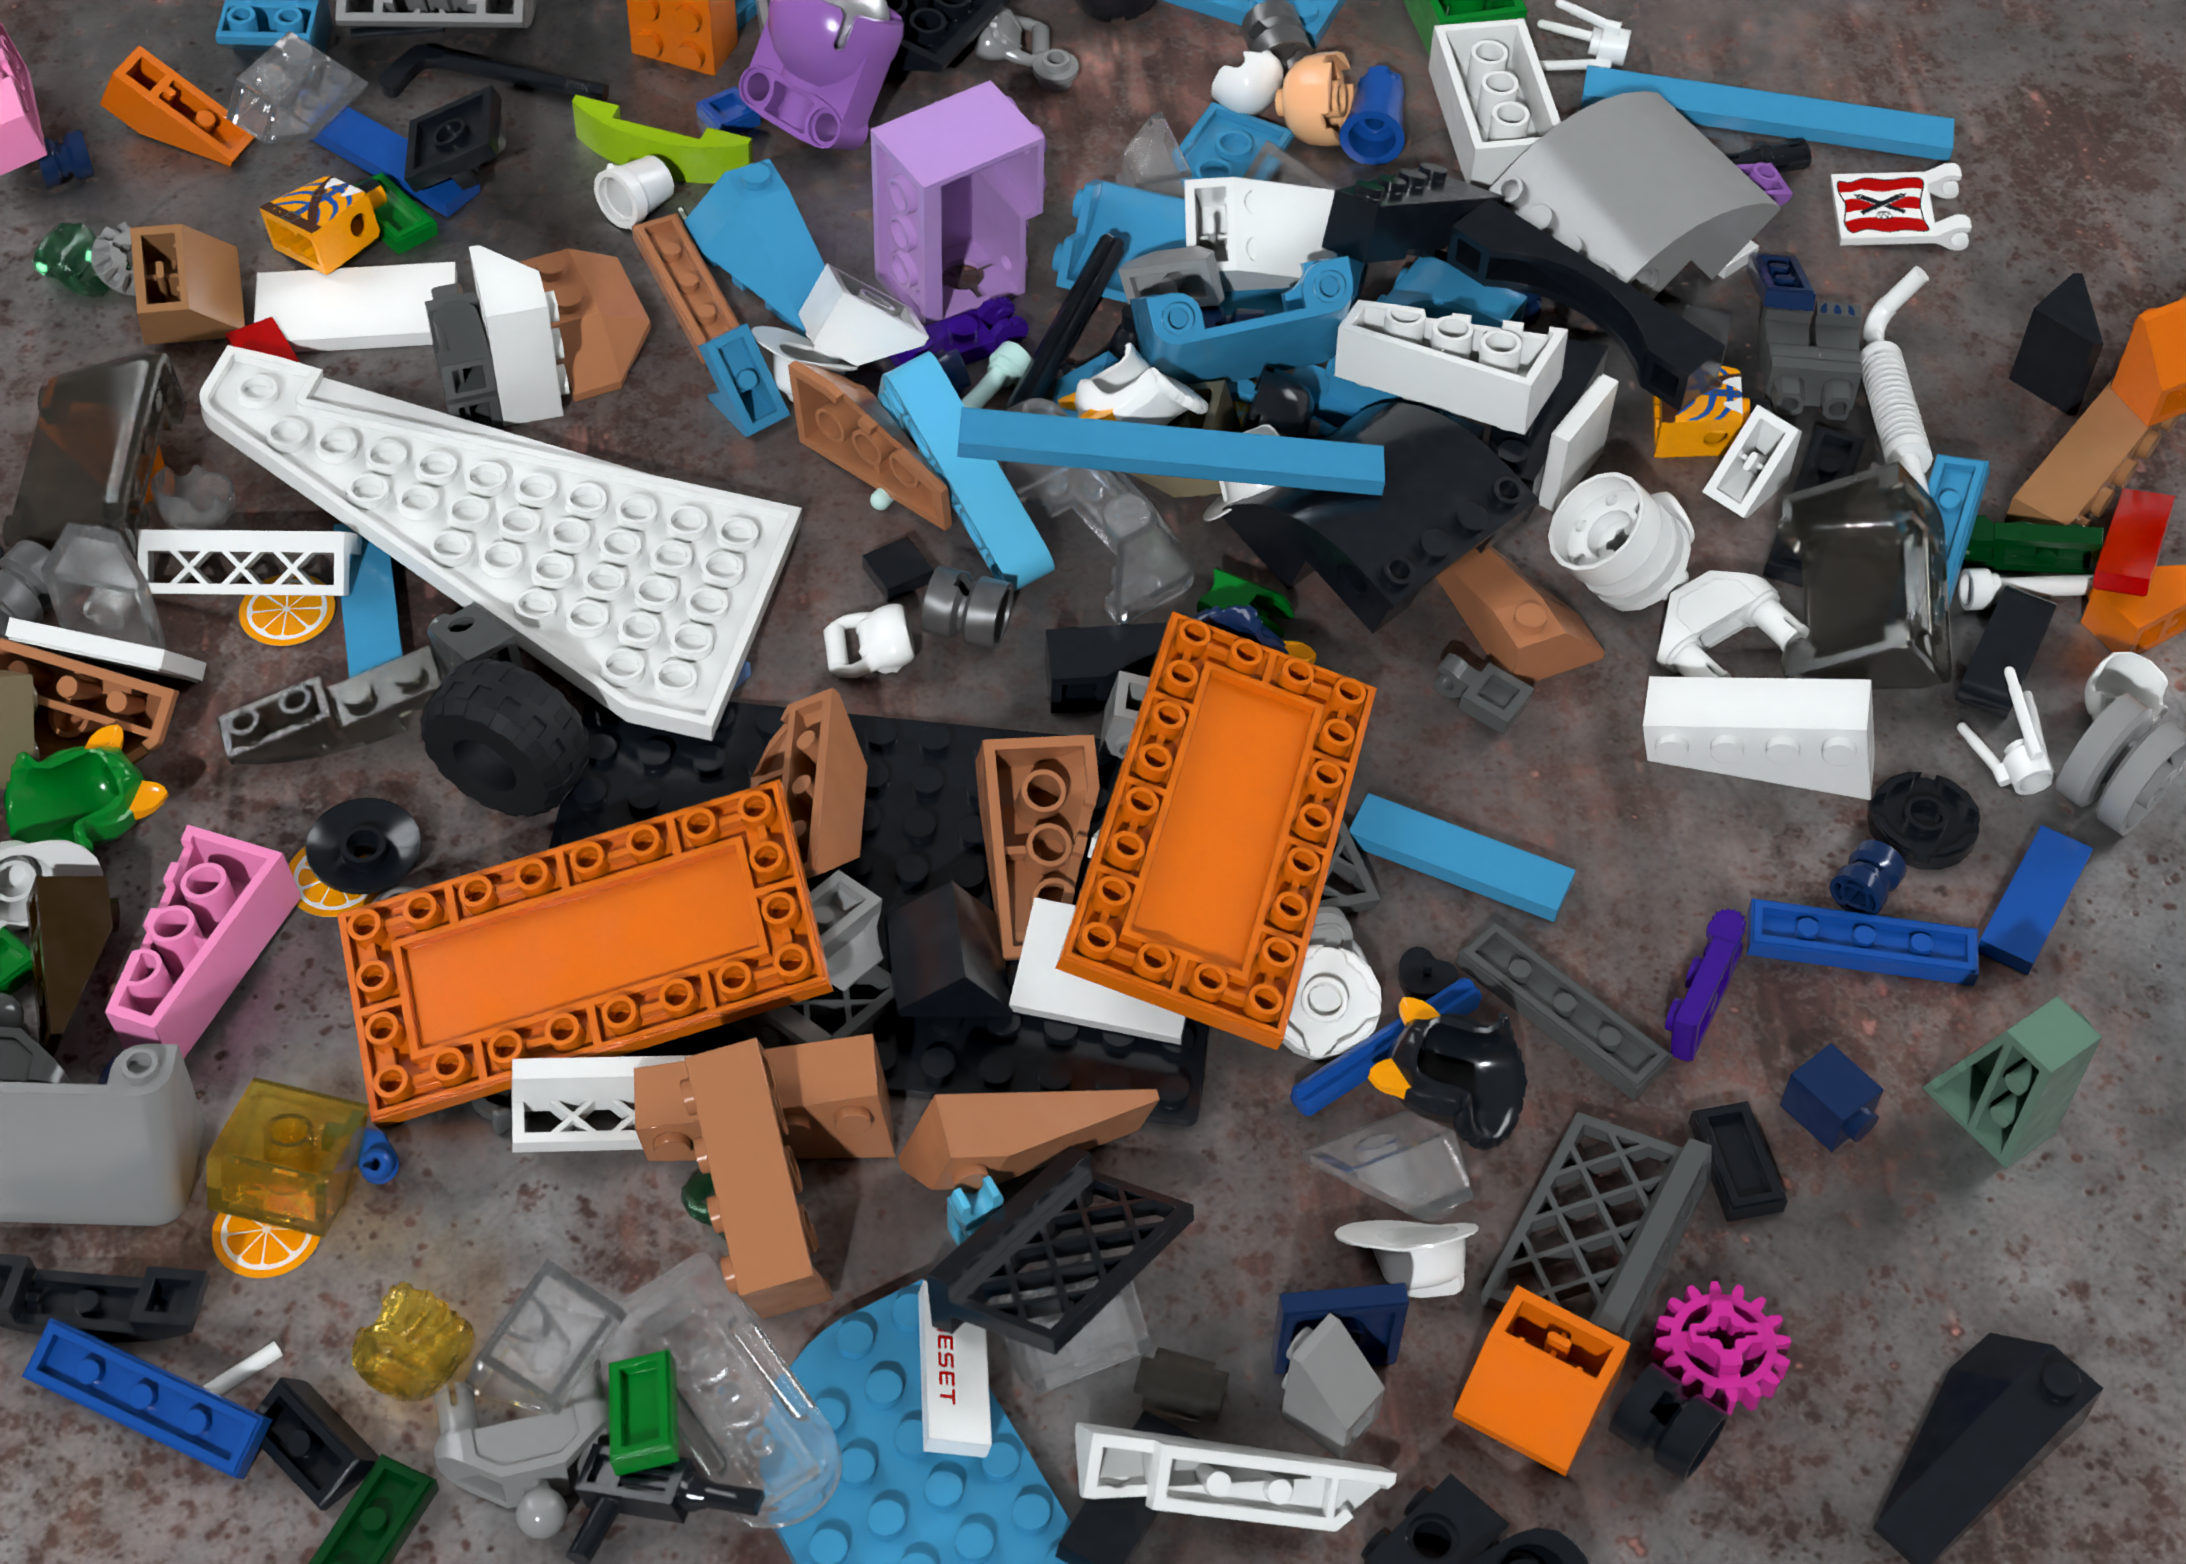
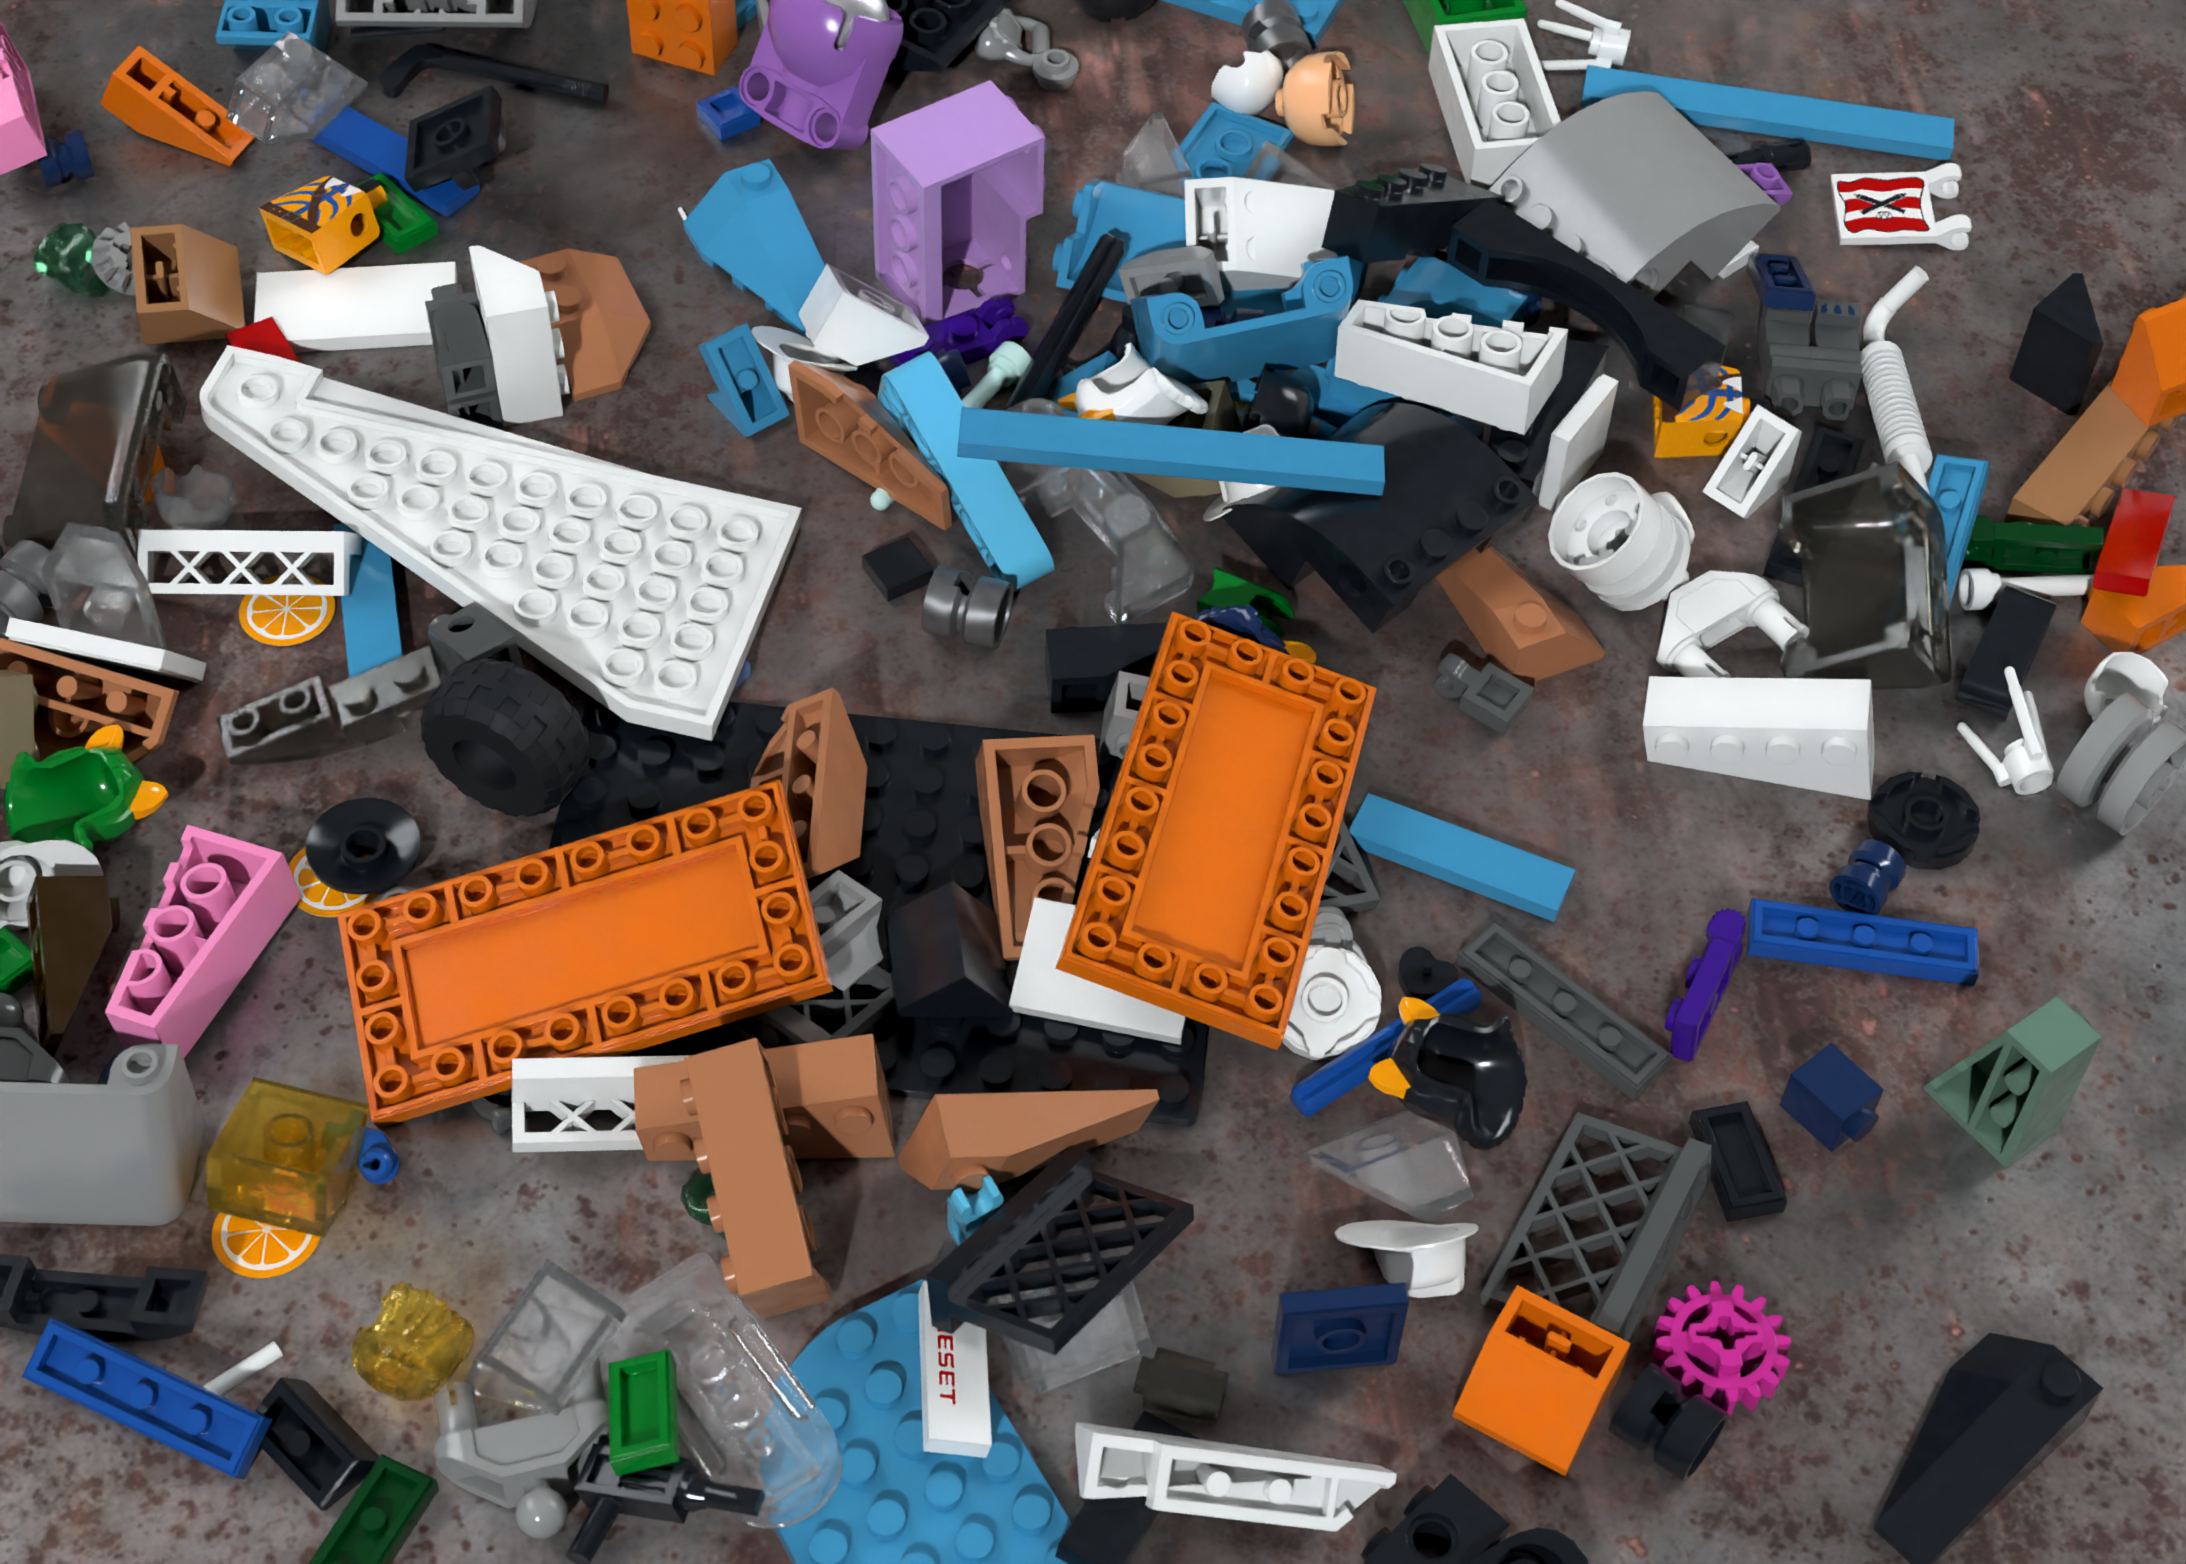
(633, 190): white piece -> none
(684, 279): nougat tile -> none
(686, 157): lime slope -> none
(883, 640): white piece -> none
(1330, 1387): light grey slope -> none
(1375, 120): blue plant -> none
(2034, 899): blue tile -> none

